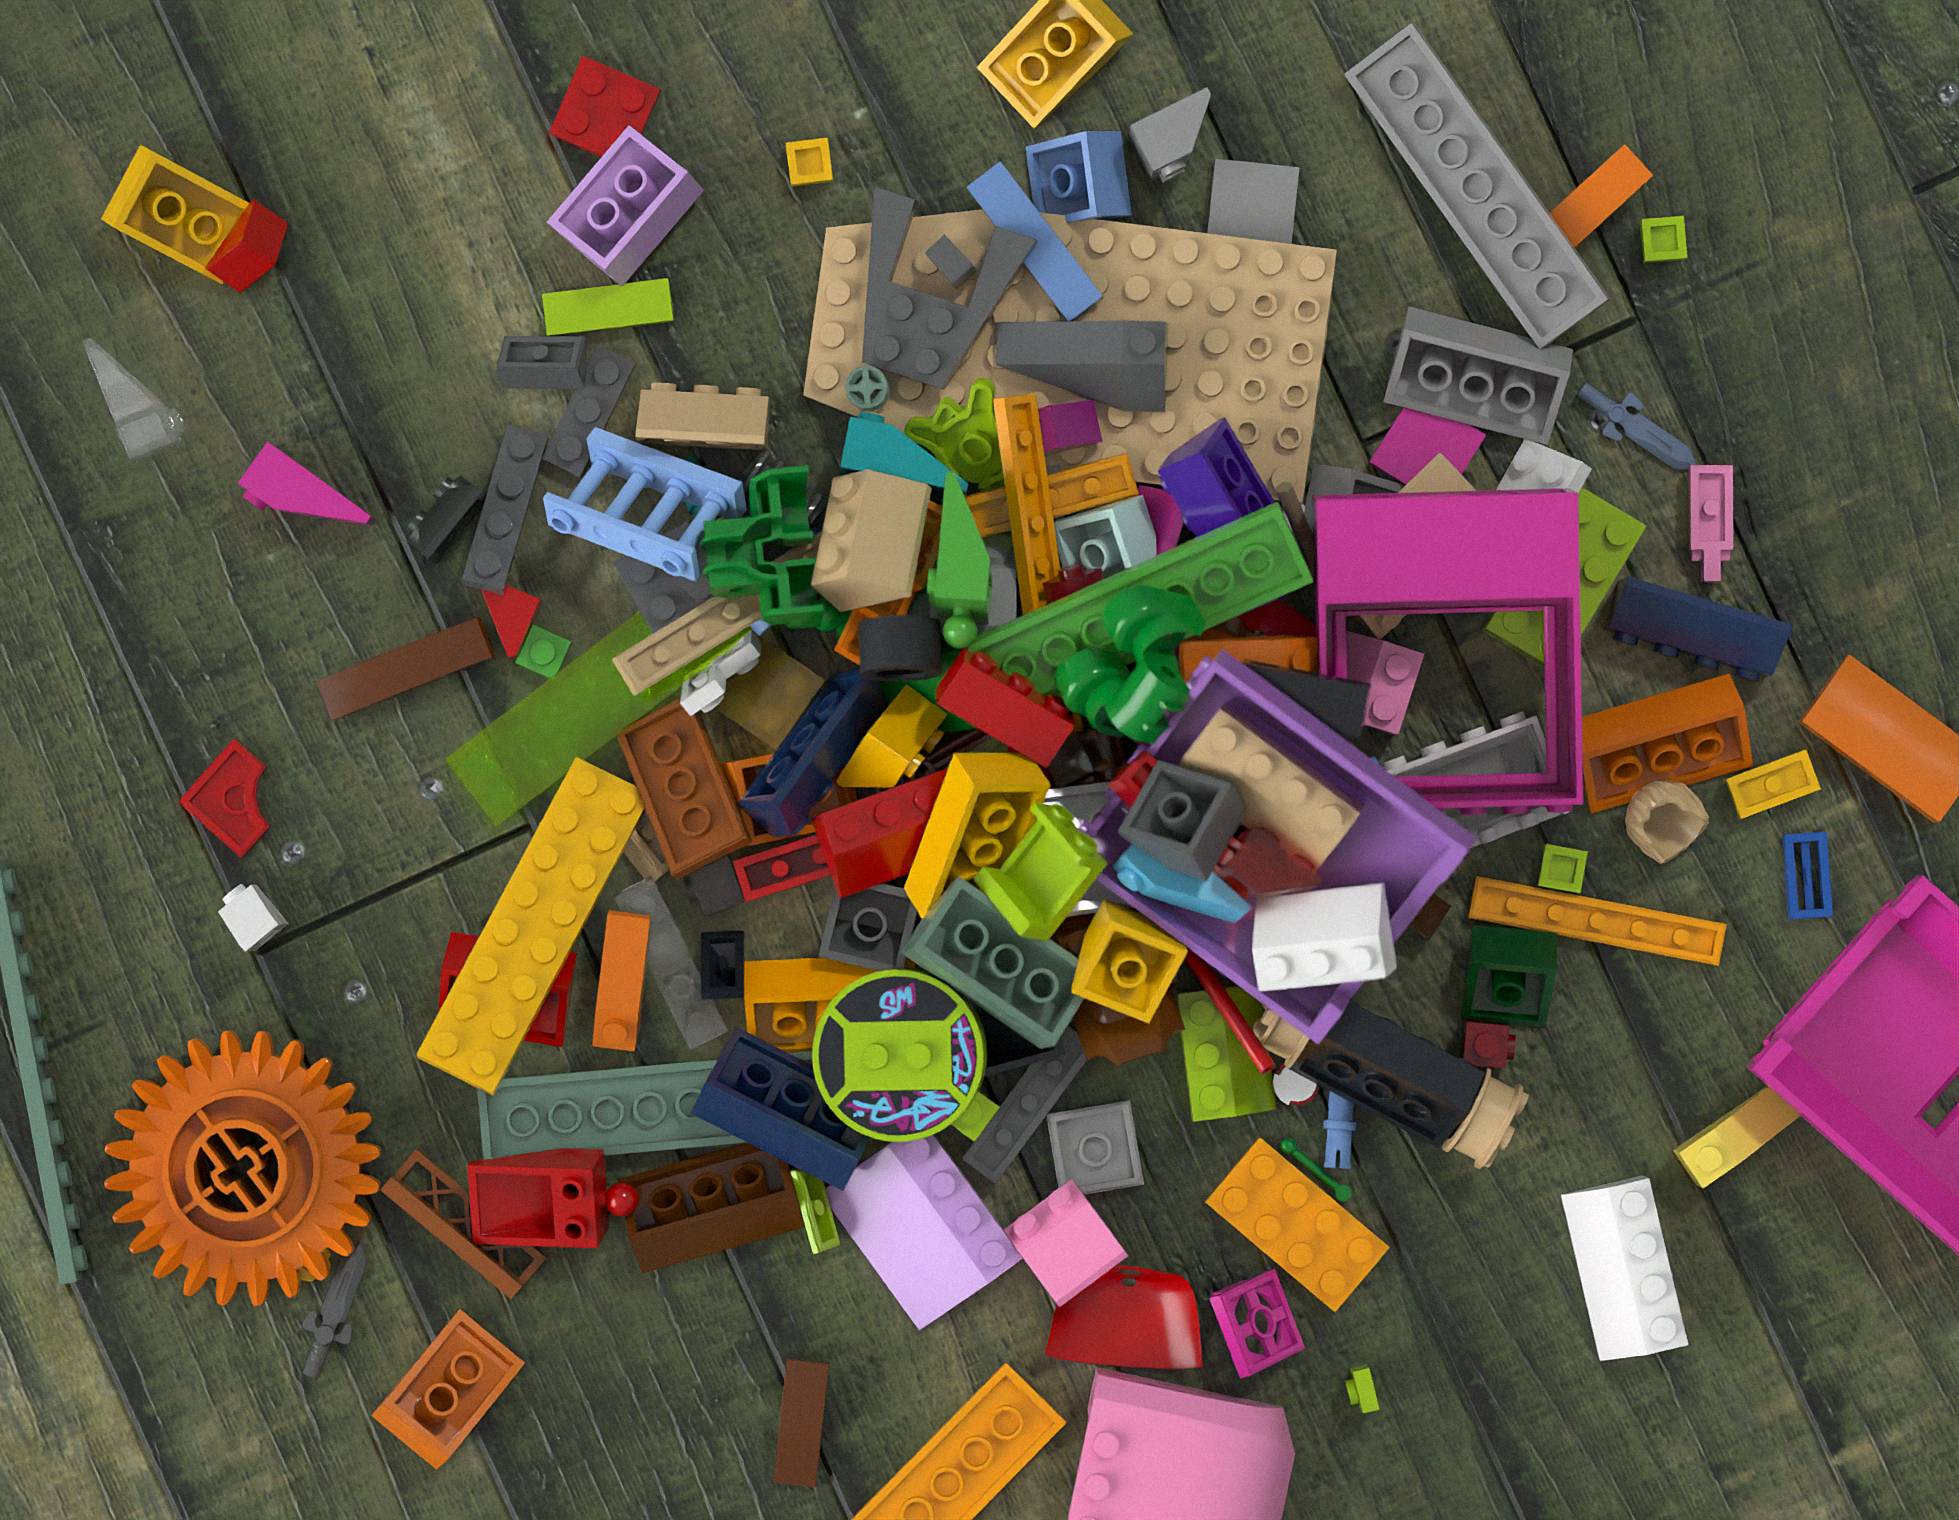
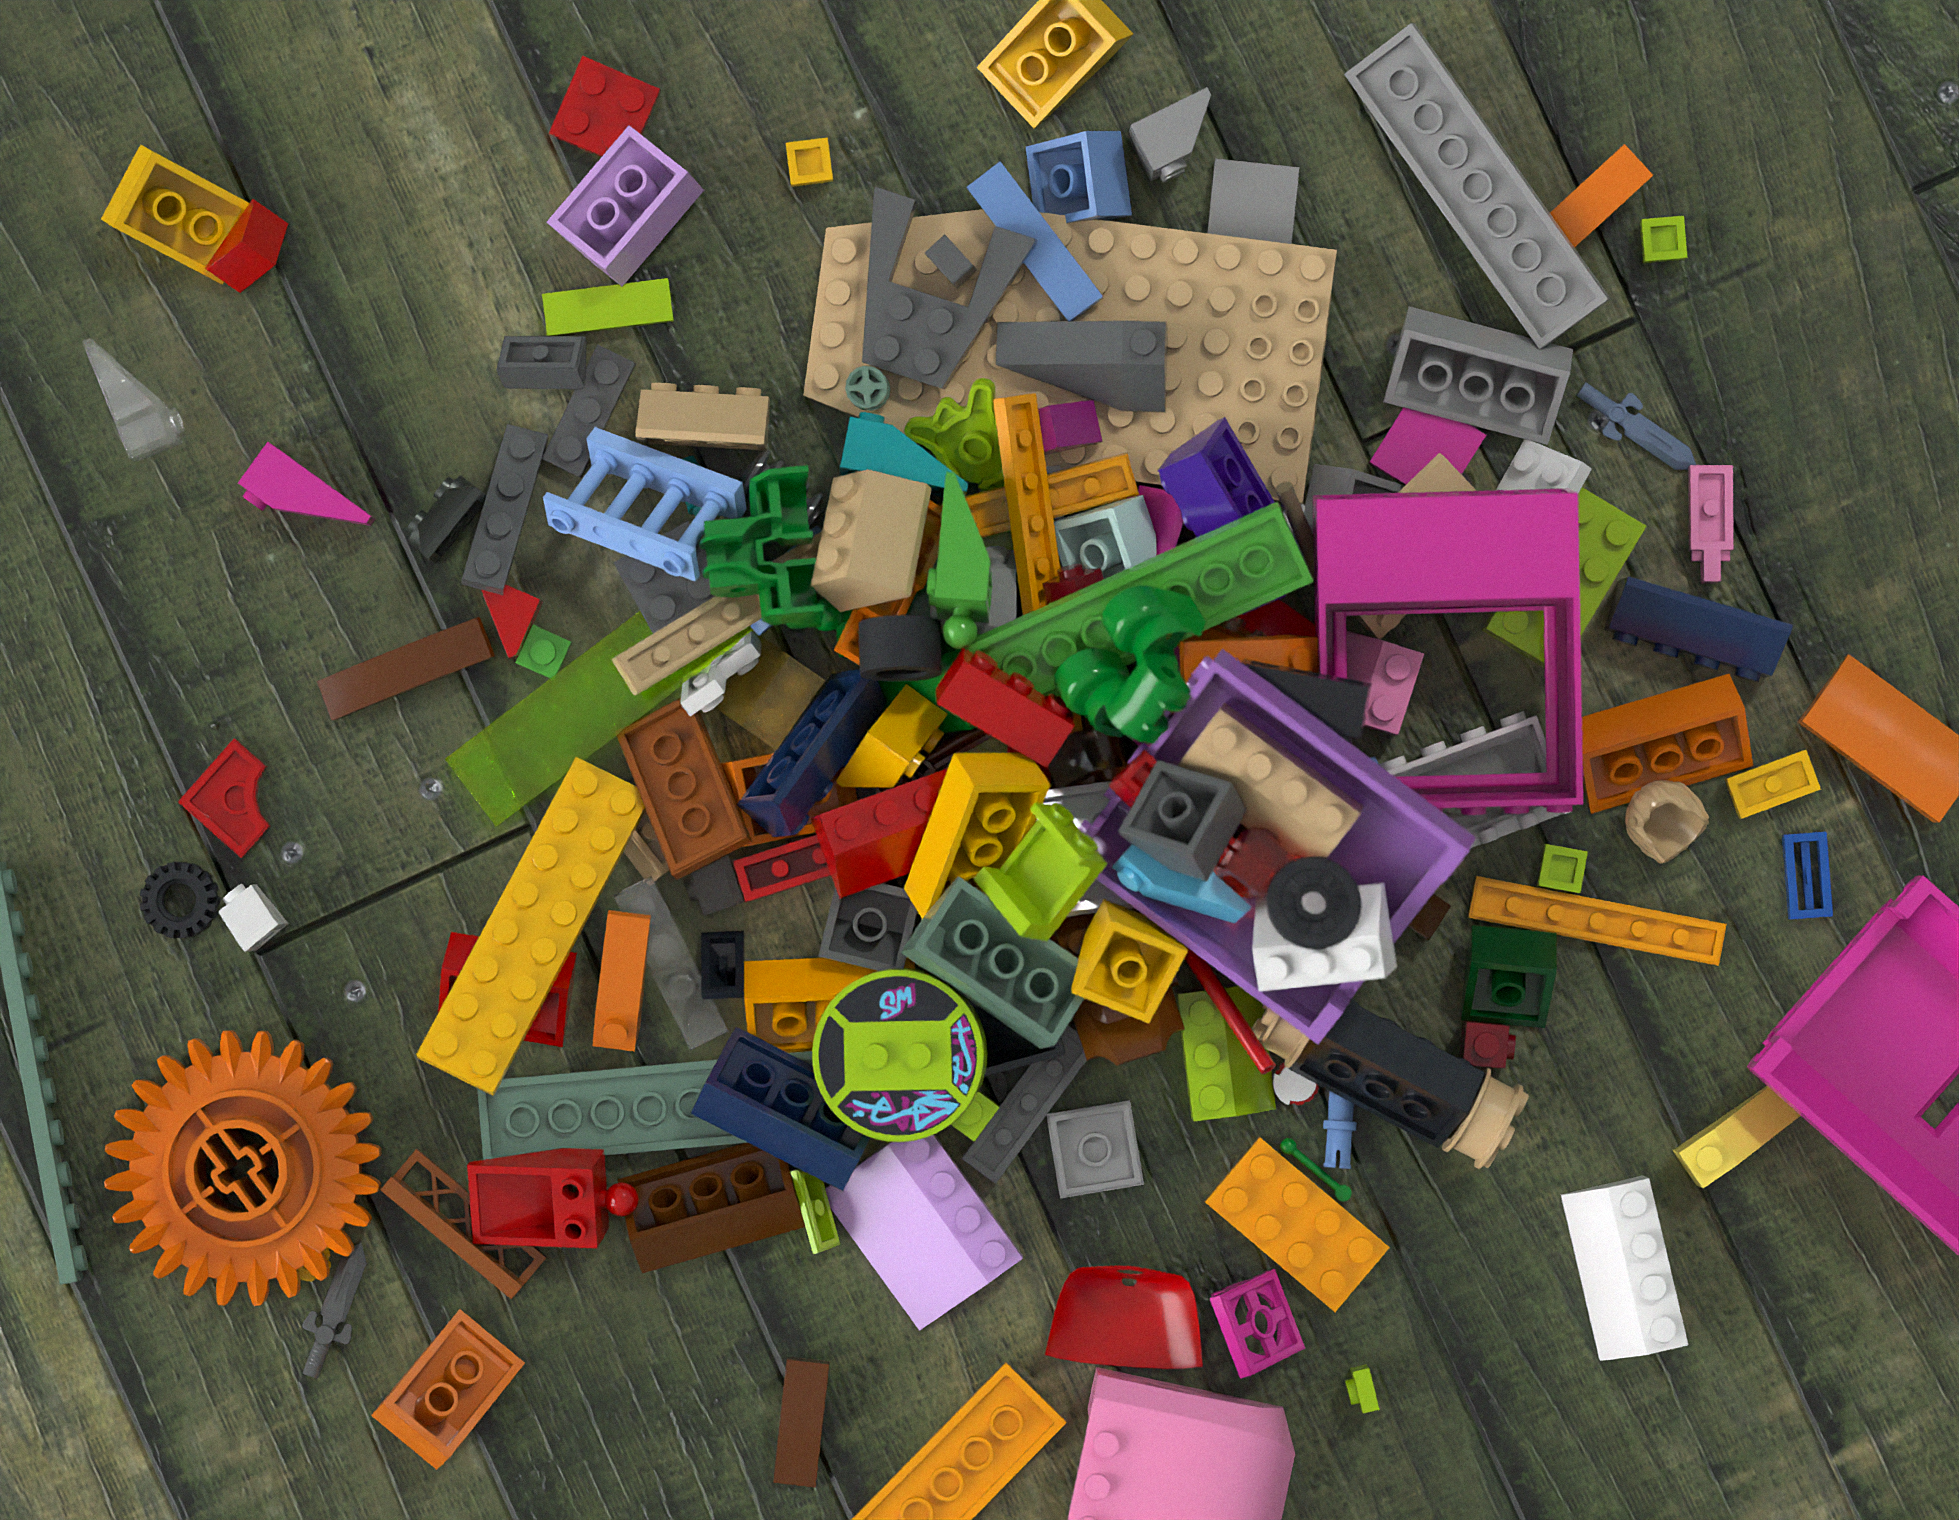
(153, 900): none -> black tyre
(1065, 1242): bright pink slope -> none
(1298, 924): none -> black wheel

